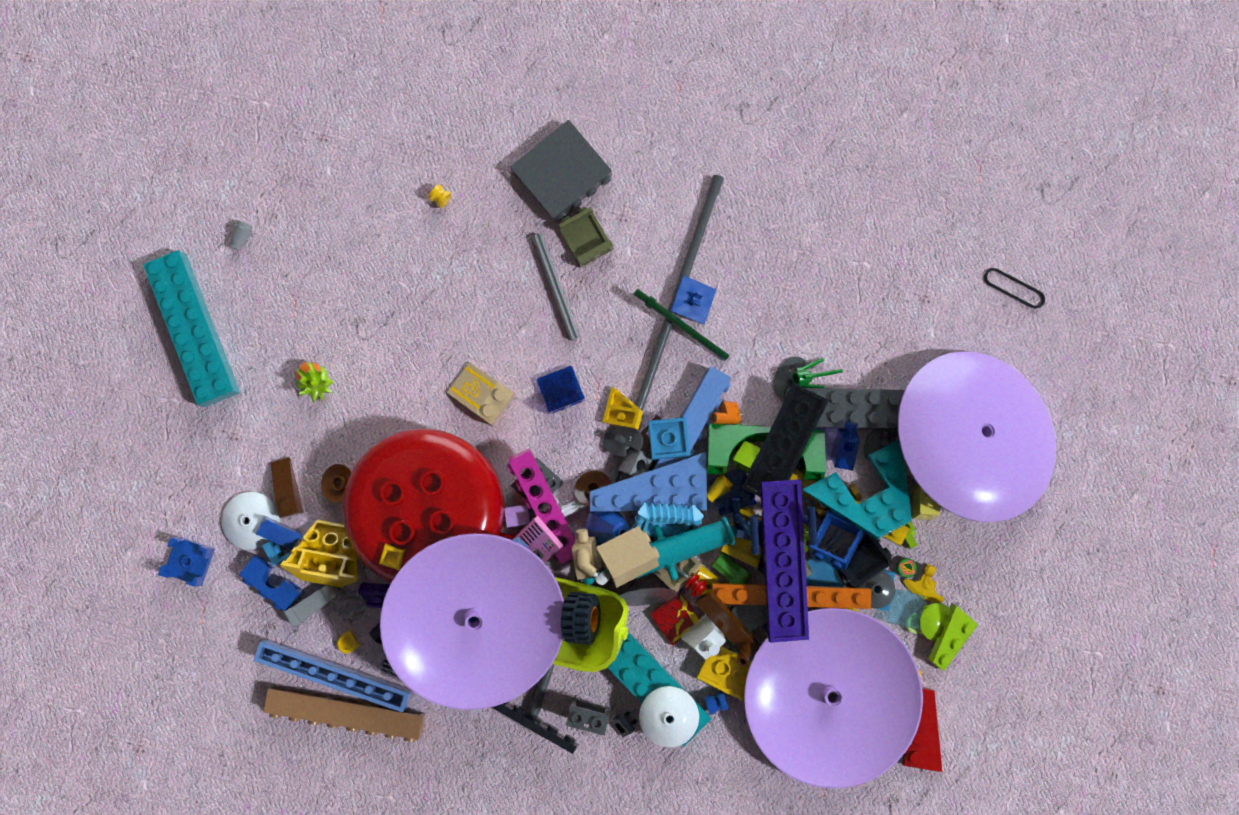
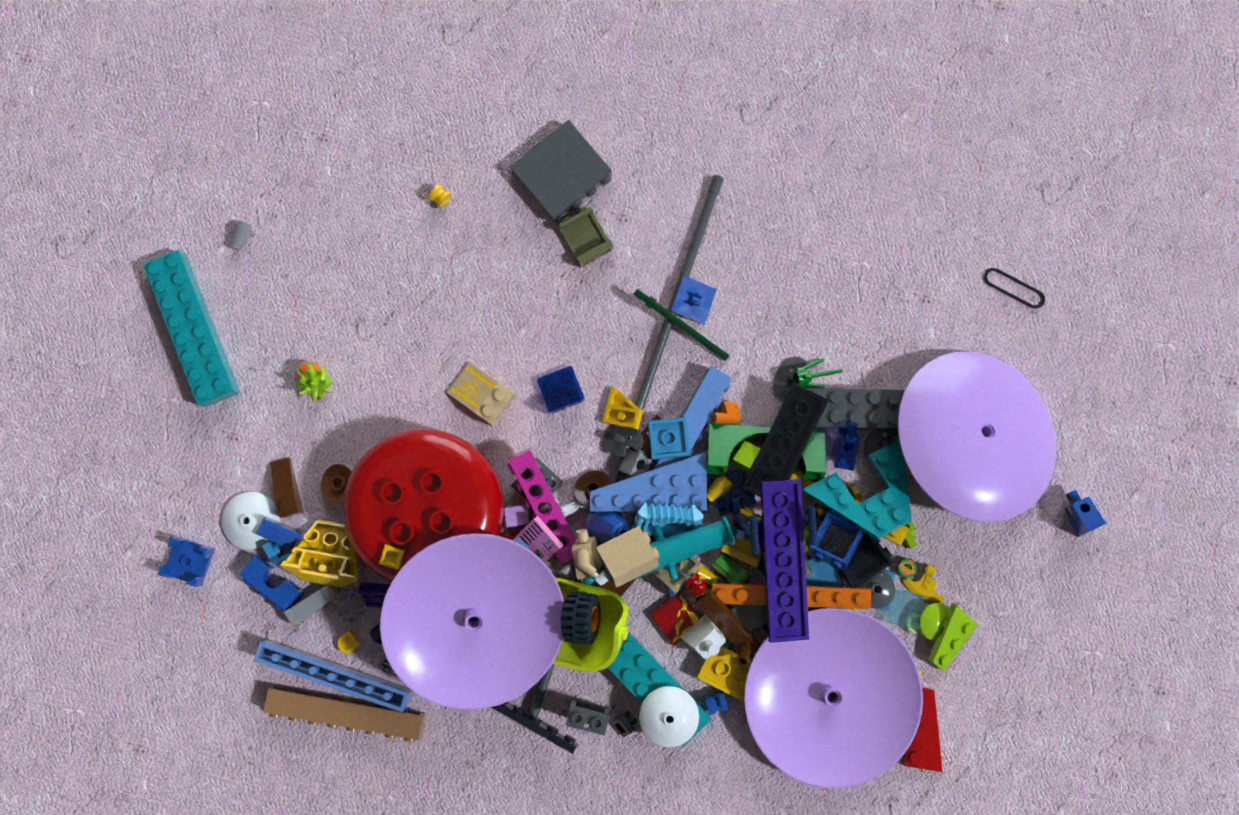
(555, 286): light grey axle -> none
(648, 596): flat silver sticker -> none
(923, 505): light yellow torso -> none
(1083, 514): none -> blue torso

